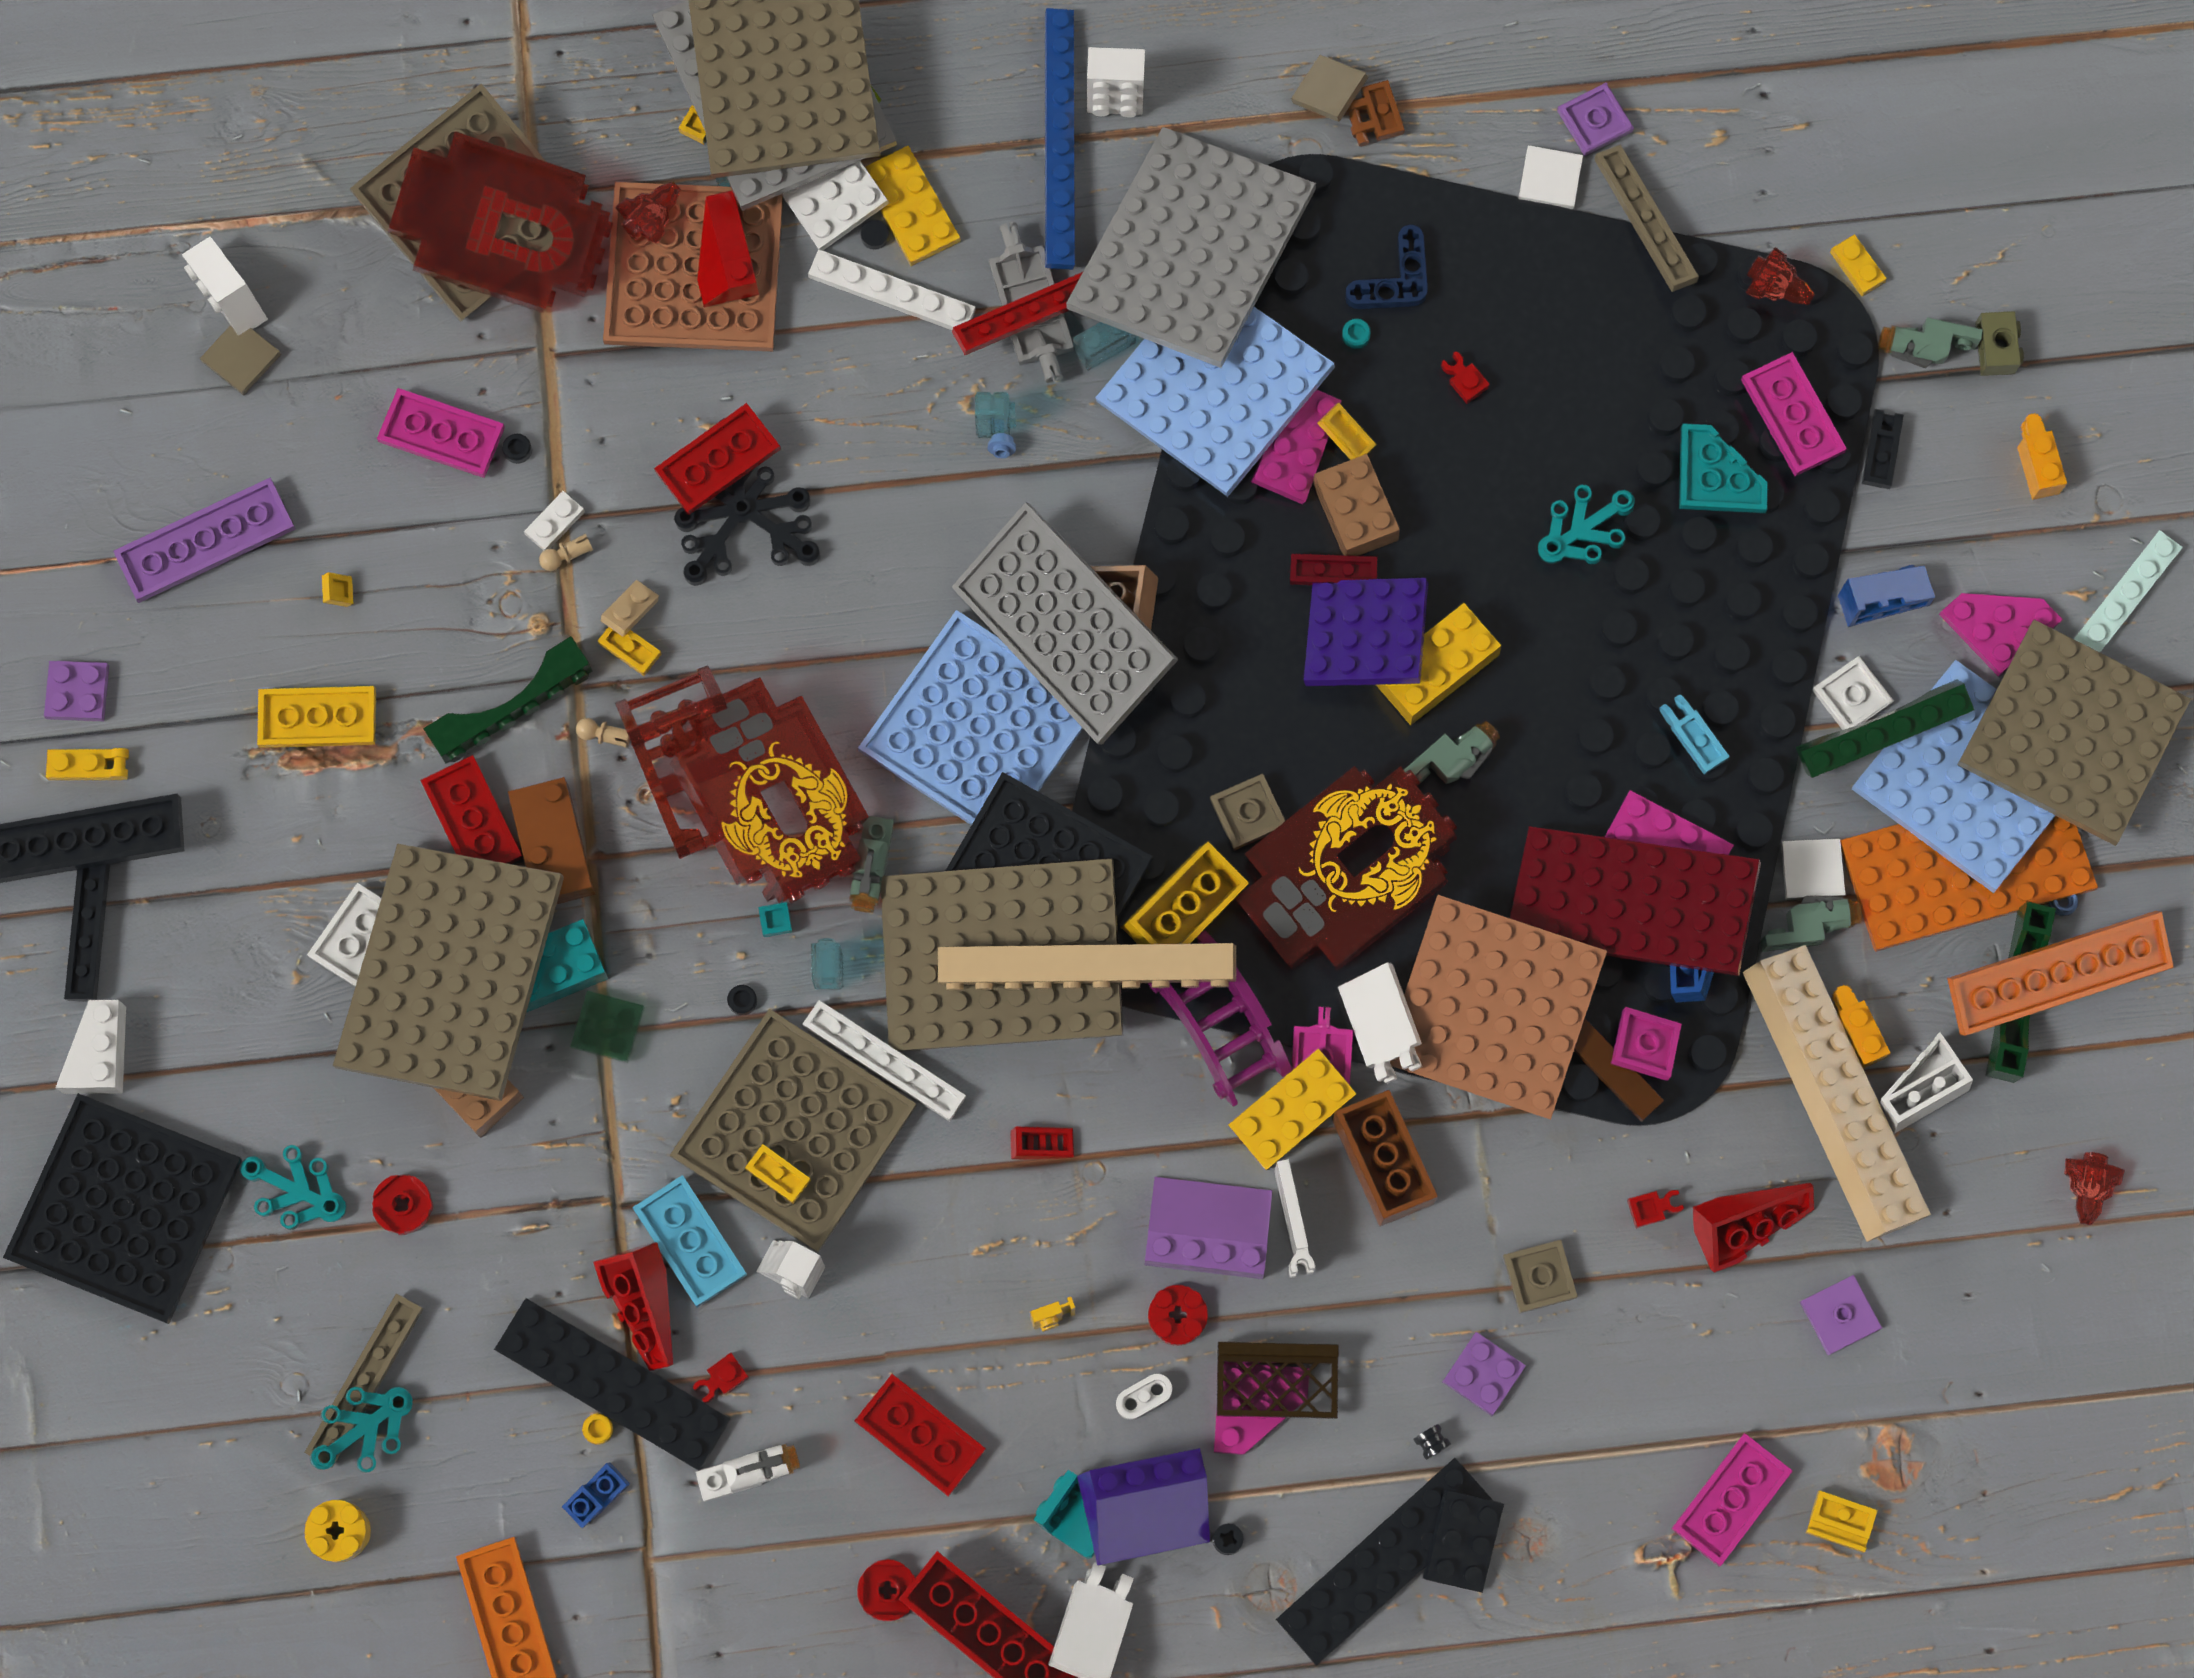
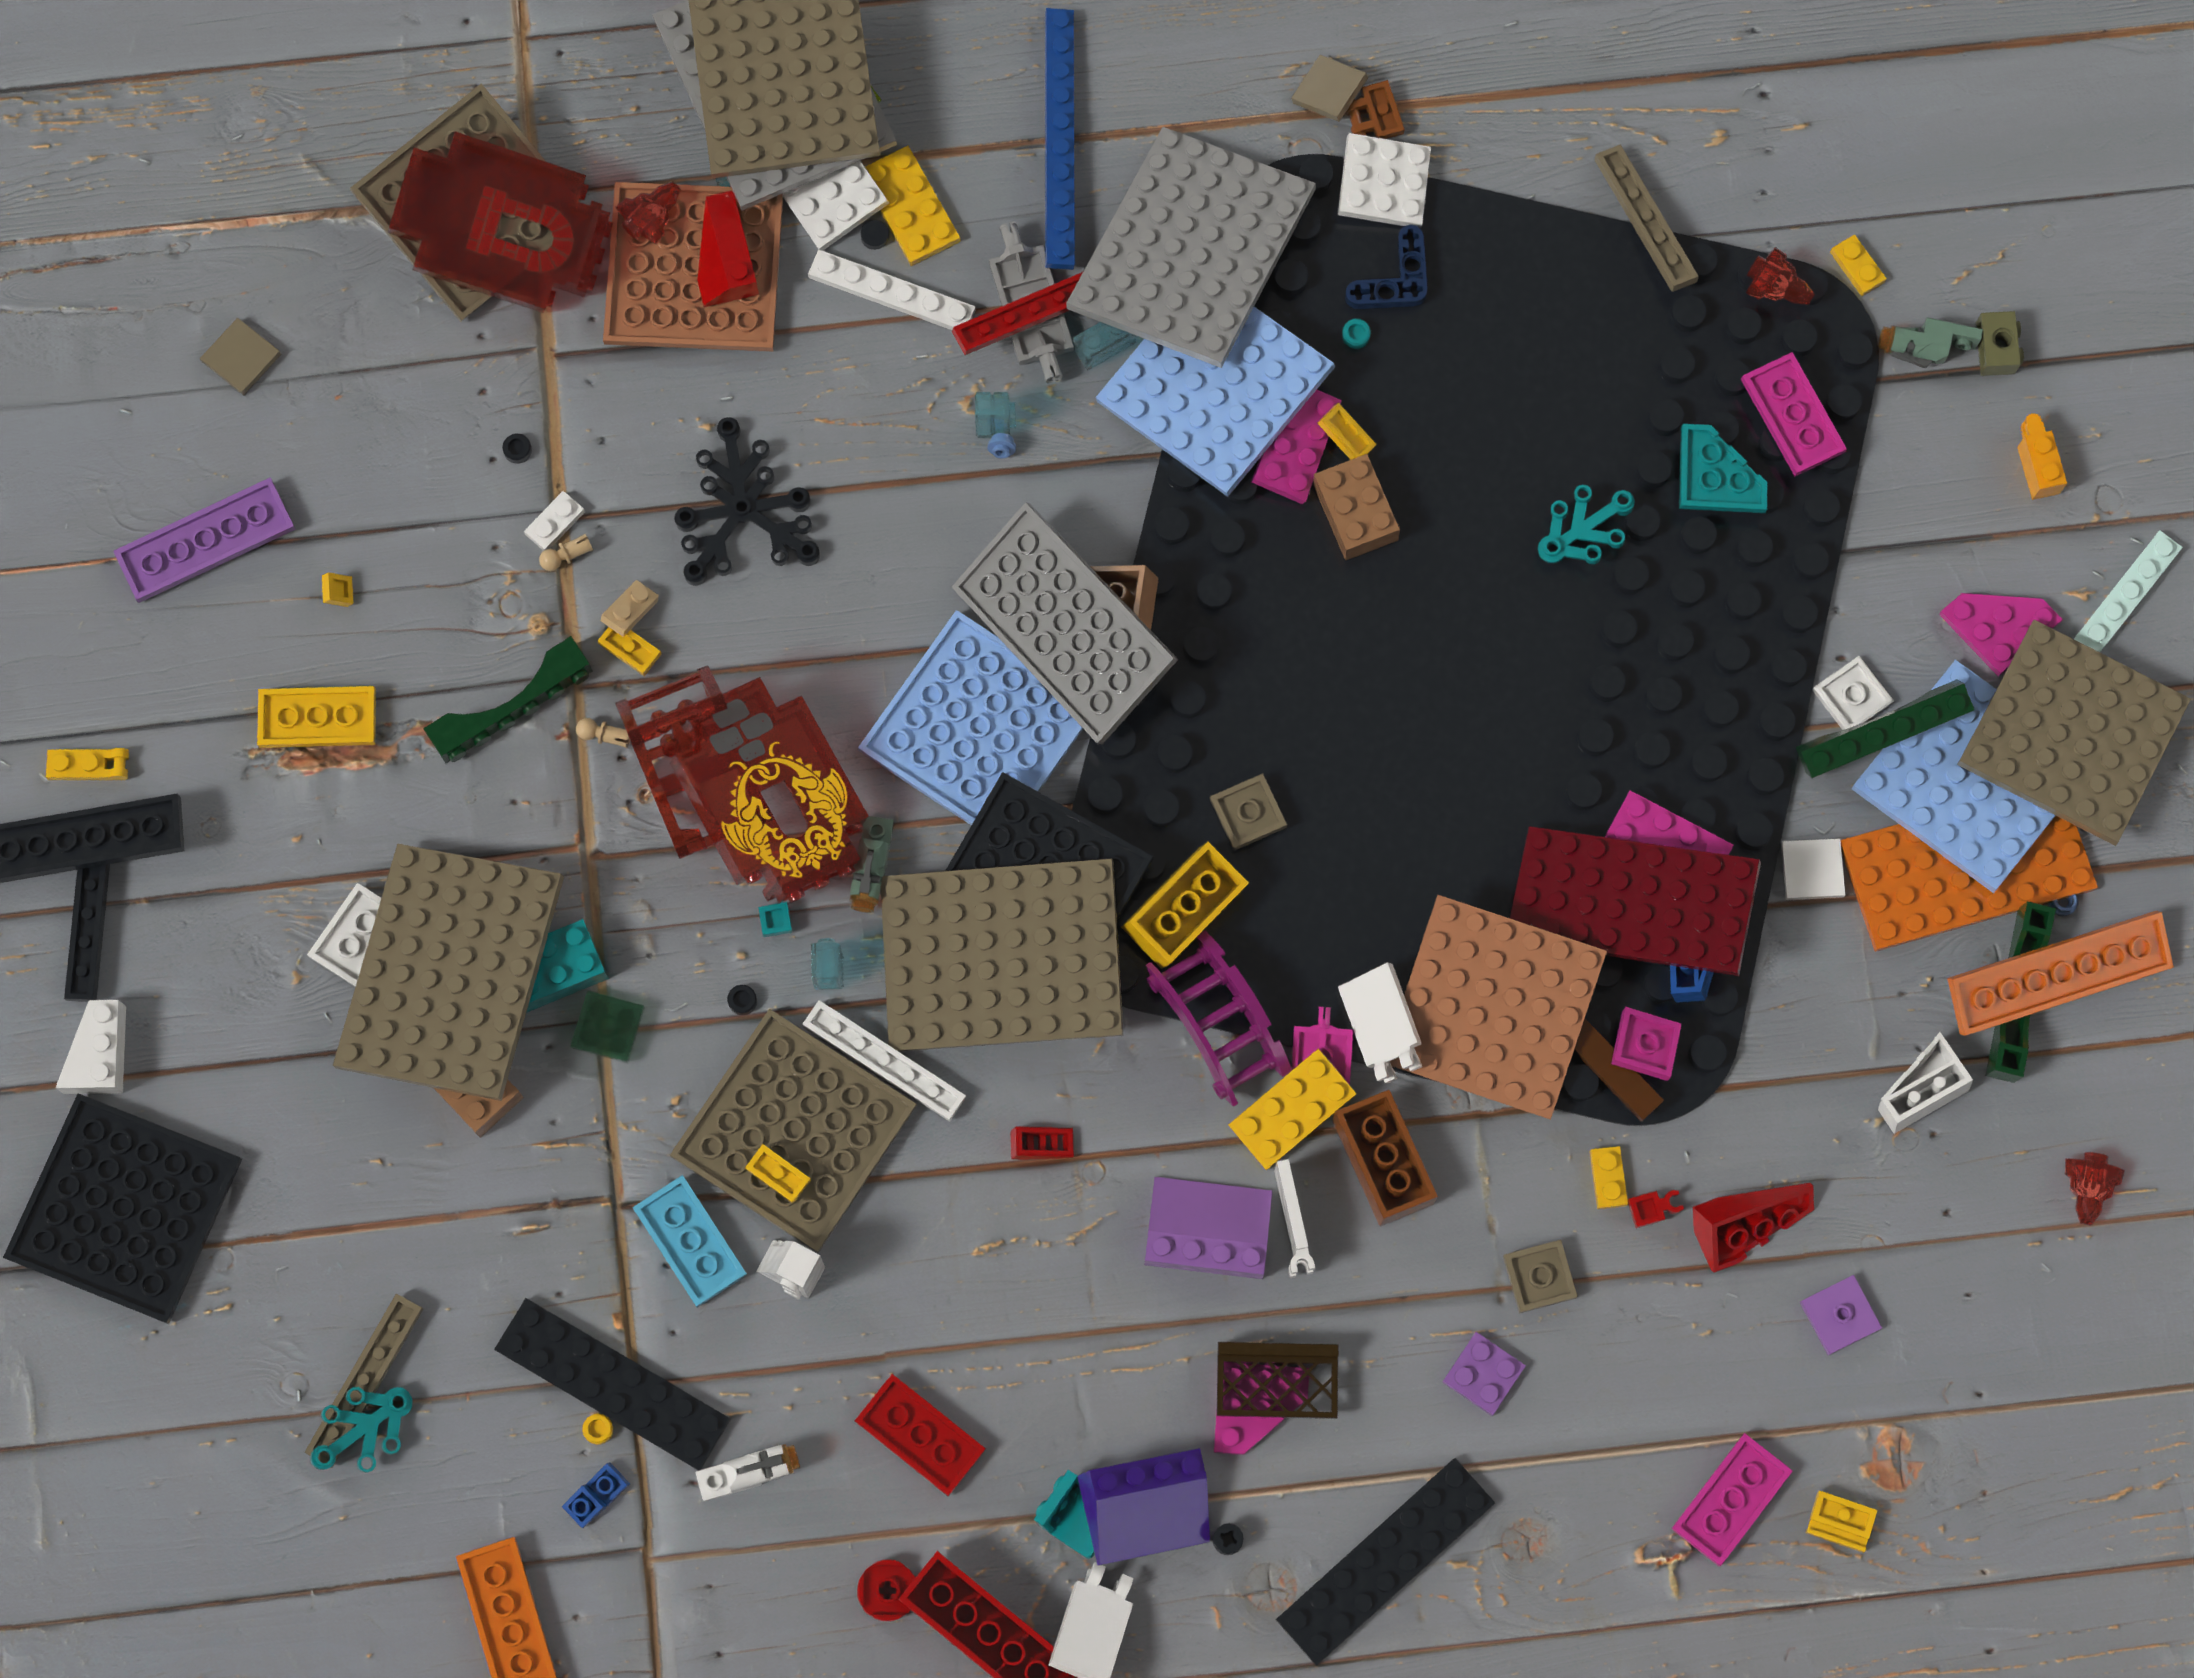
(76, 691): medium lavender plate -> none
(223, 285): white wedge -> none
(297, 1191): teal plant -> none
(325, 1518): yellow brick -> none
(402, 1221): red plate -> none
(441, 432): dark pink plate -> none
(470, 813): red plate -> none
(552, 835): dark orange brick -> none
(640, 1291): red wedge -> none
(692, 126): yellow plate -> none
(717, 458): red plate -> none
(724, 1376): red plate -> none
(1049, 1315): yellow plate -> none
(1087, 965): tan brick -> none
(1115, 81): white brick -> none
(1144, 1398): white plate -> none
(1189, 1302): red plate -> none
(1309, 894): clear red panel -> none
(1331, 568): dark red plate -> none
(1366, 632): dark purple plate -> none
(1384, 180): none -> white plate
(1432, 1441): black wheel -> none
(1450, 657): yellow brick -> none
(1456, 759): sand green plate -> none
(1463, 1540): black plate -> none
(1467, 380): red plate -> none
(1550, 177): white tile -> none
(1595, 119): medium lavender plate -> none
(1608, 1177): none -> yellow plate
(1695, 736): medium azure hinge -> none
(1809, 921): sand green plate -> none
(1836, 1093): tan brick -> none
(1860, 1027): light orange hinge -> none
(1882, 450): black plate -> none
(1885, 594): wedge -> none

